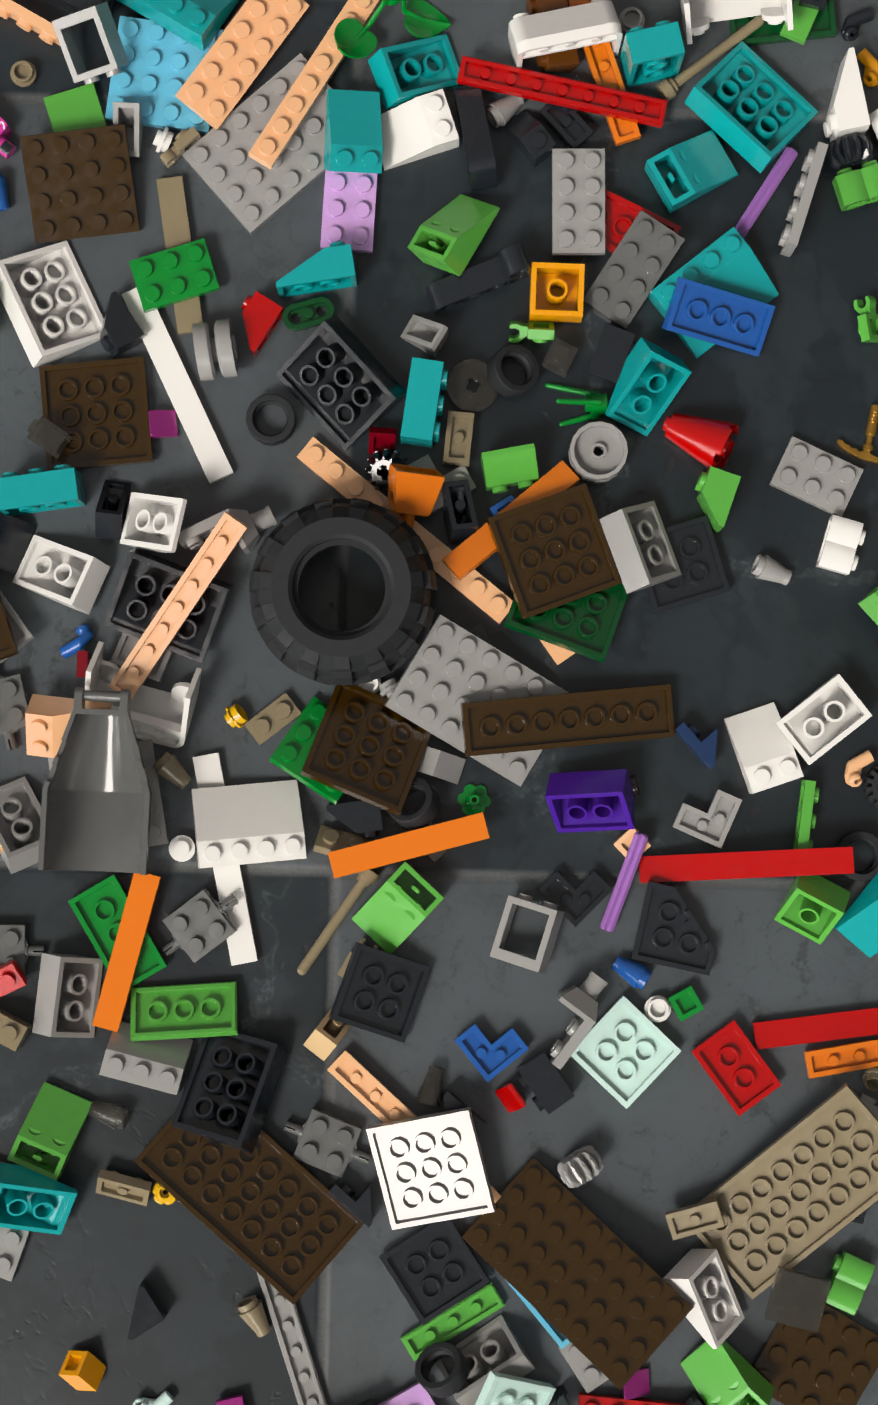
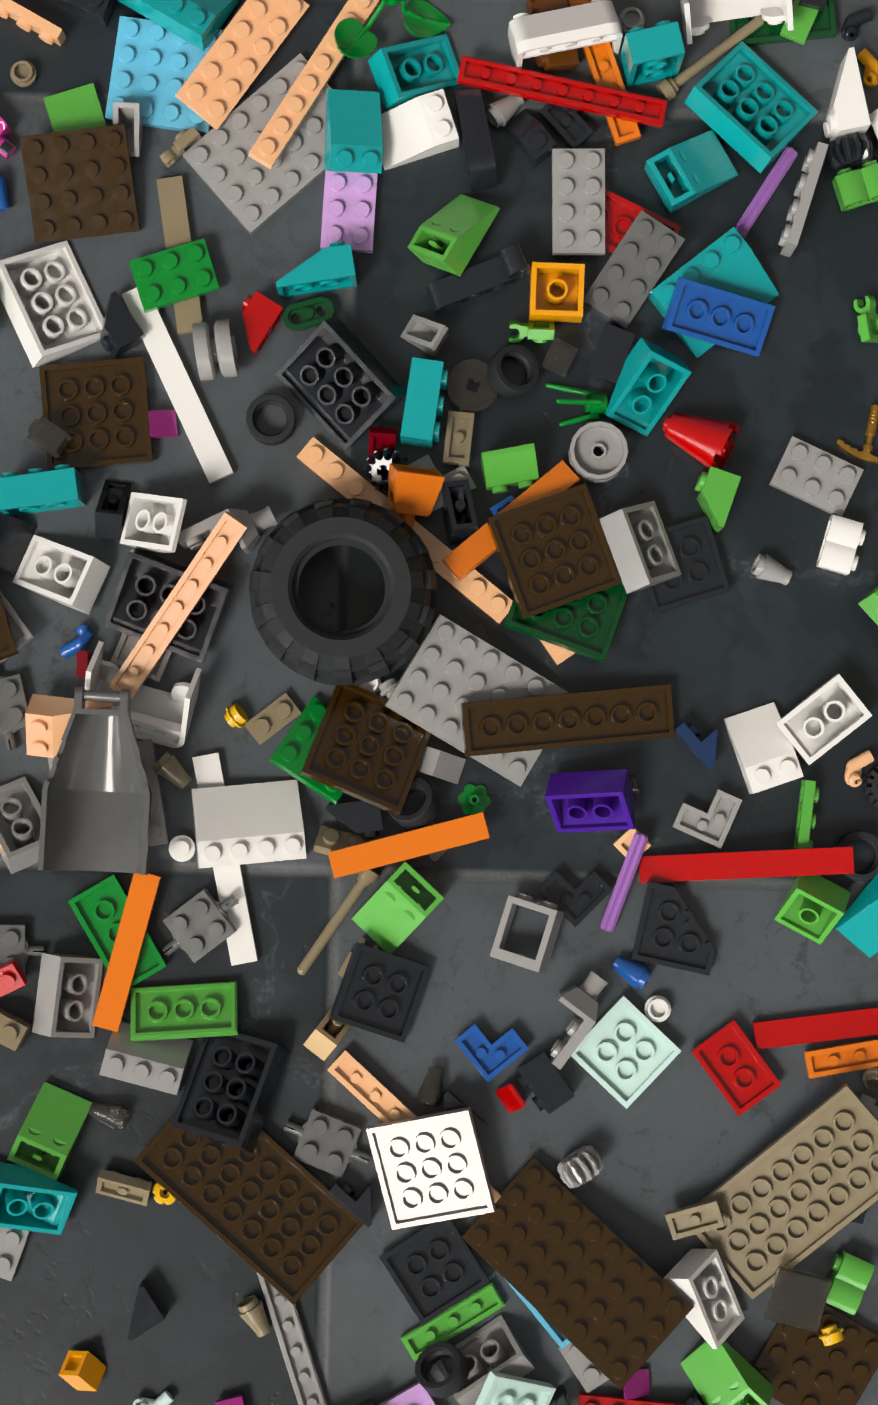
(108, 35): light grey window -> none
(163, 140): white plate -> none
(685, 1003): green plate -> none
(831, 1334): none -> yellow plate

